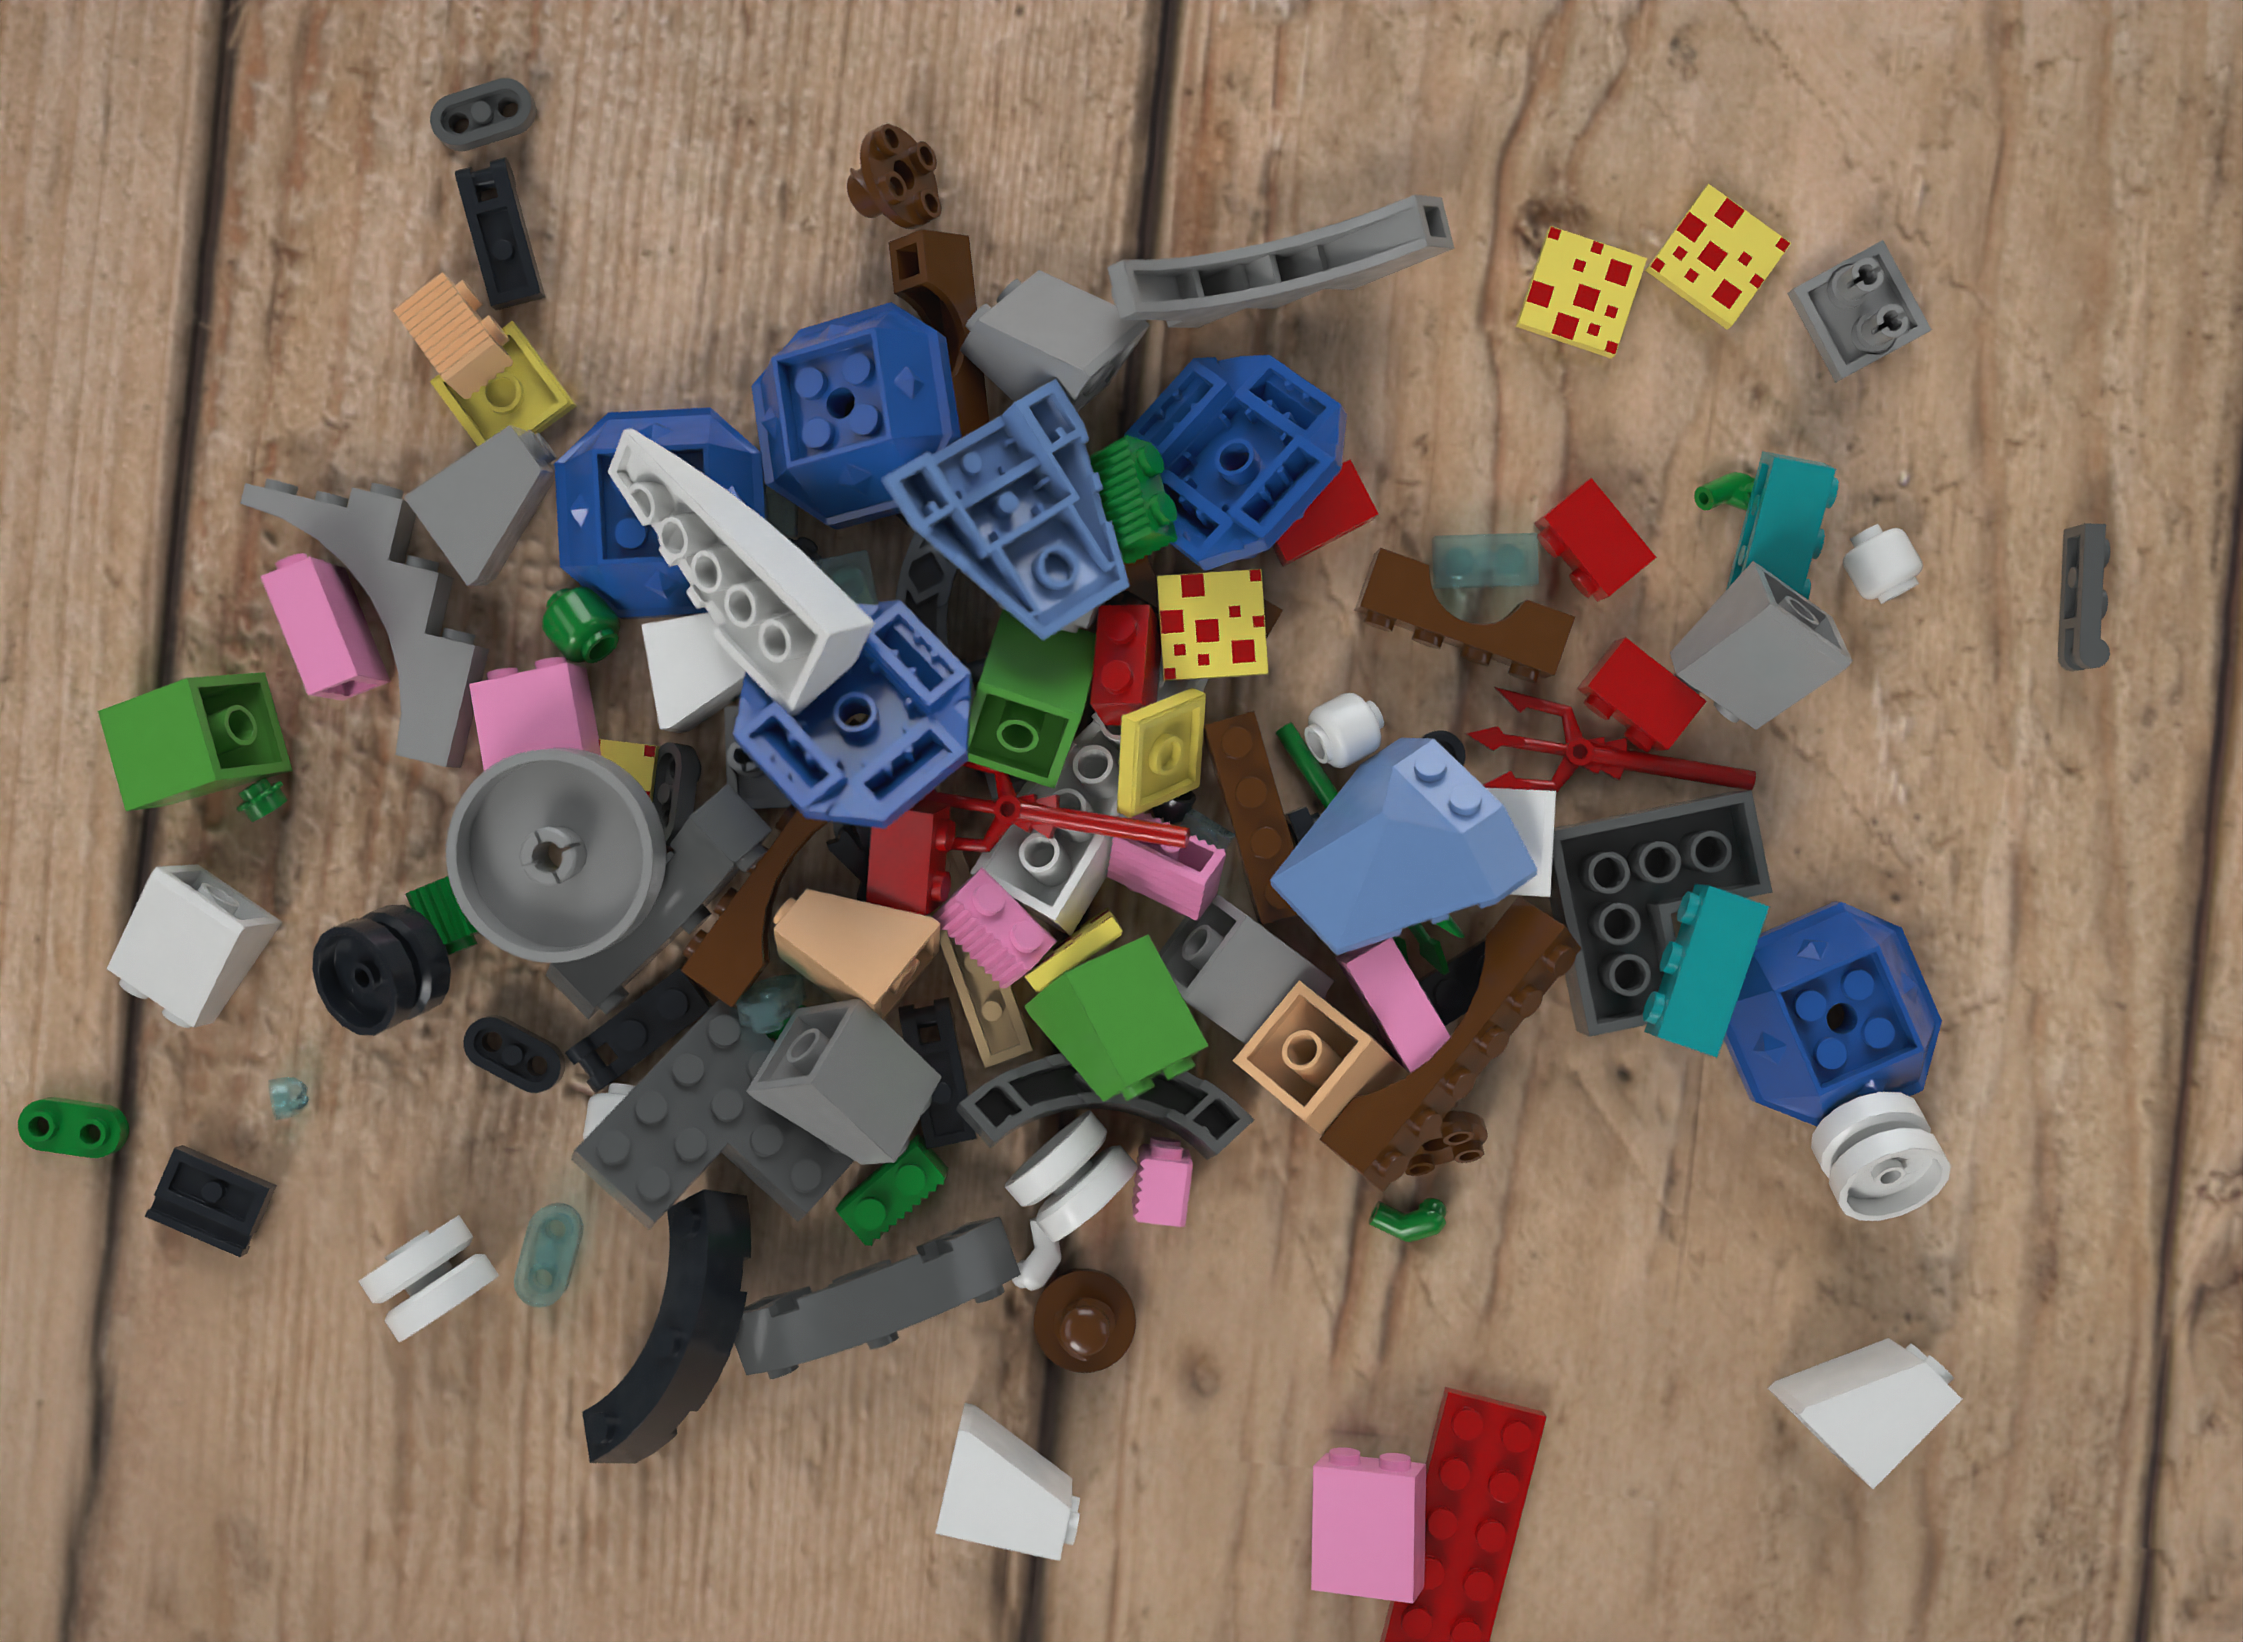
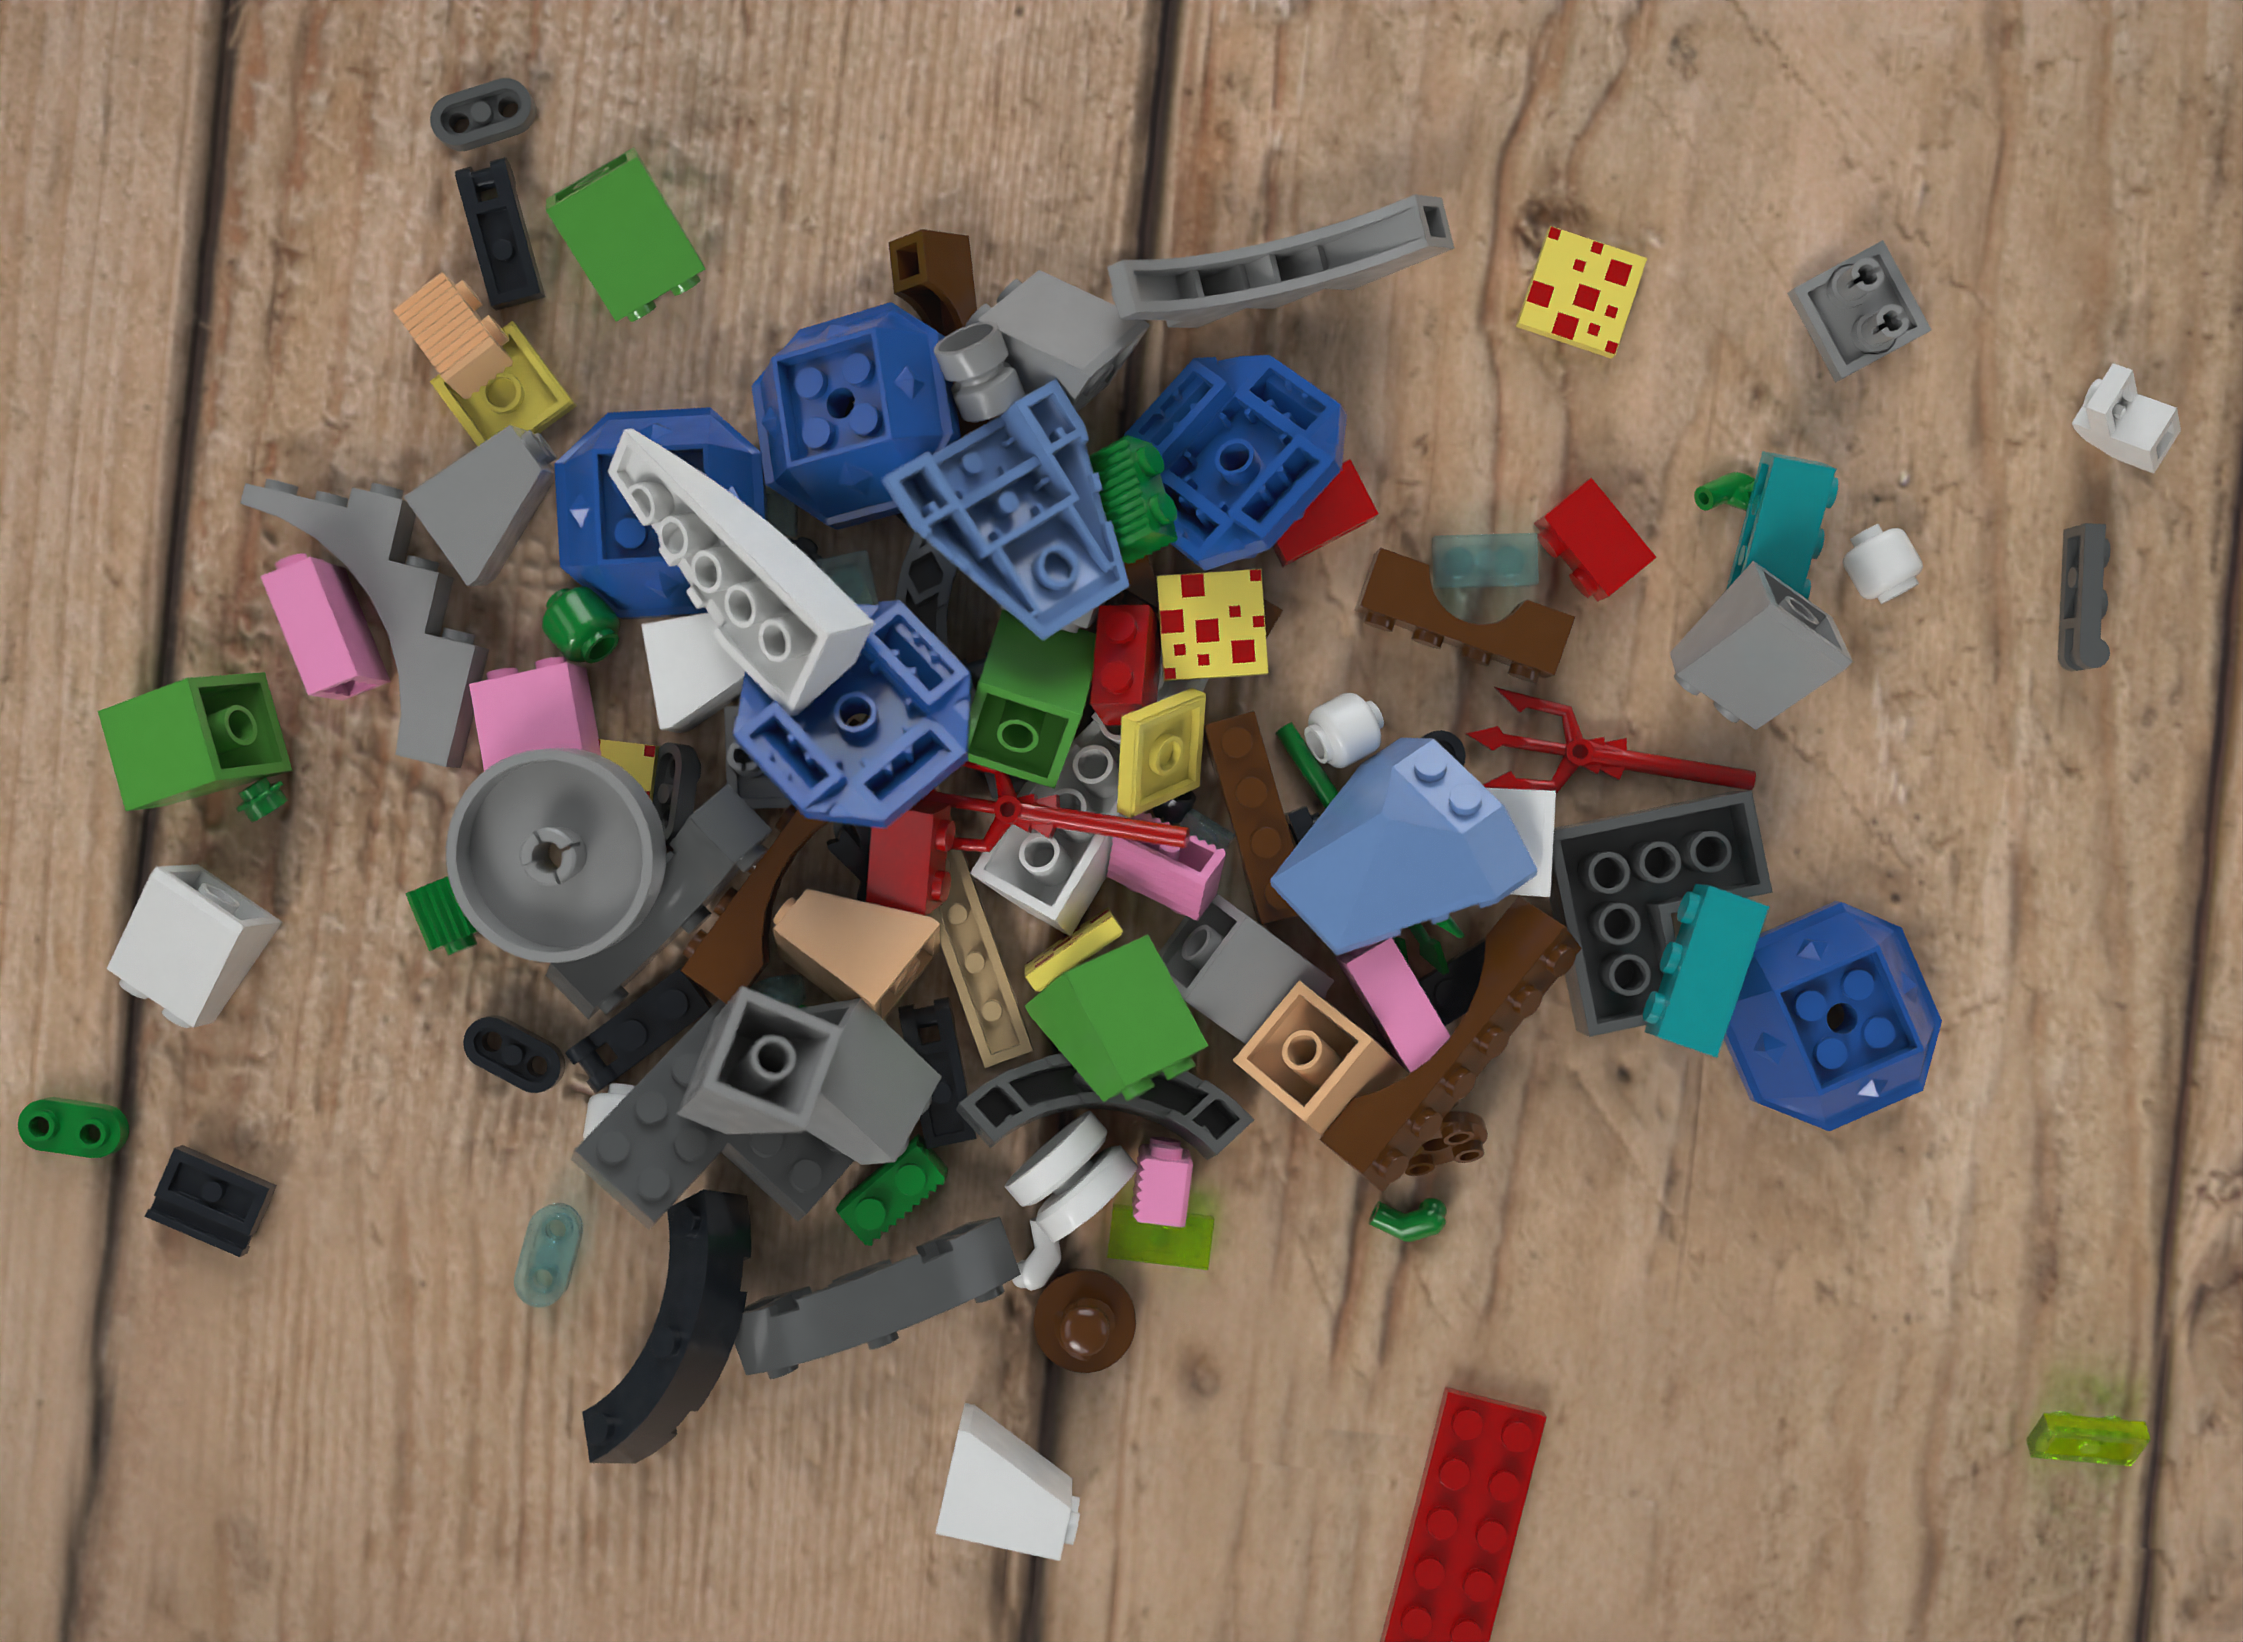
(287, 1097): clear light blue hinge -> none
(381, 969): black wheel -> none
(428, 1278): white wheel -> none
(625, 236): none -> bright green slope
(760, 1067): none -> light grey slope
(895, 179): reddish brown plate -> none
(976, 364): none -> light grey wheel
(994, 929): bright pink brick -> none
(1160, 1243): none -> clear neon green plate
(1368, 1525): bright pink brick -> none
(1640, 696): red brick -> none
(1718, 256): light yellow tile -> none
(1871, 1404): white slope -> none
(1880, 1156): white wheel -> none
(2088, 1439): none -> clear neon green plate
(2125, 422): none -> white brick

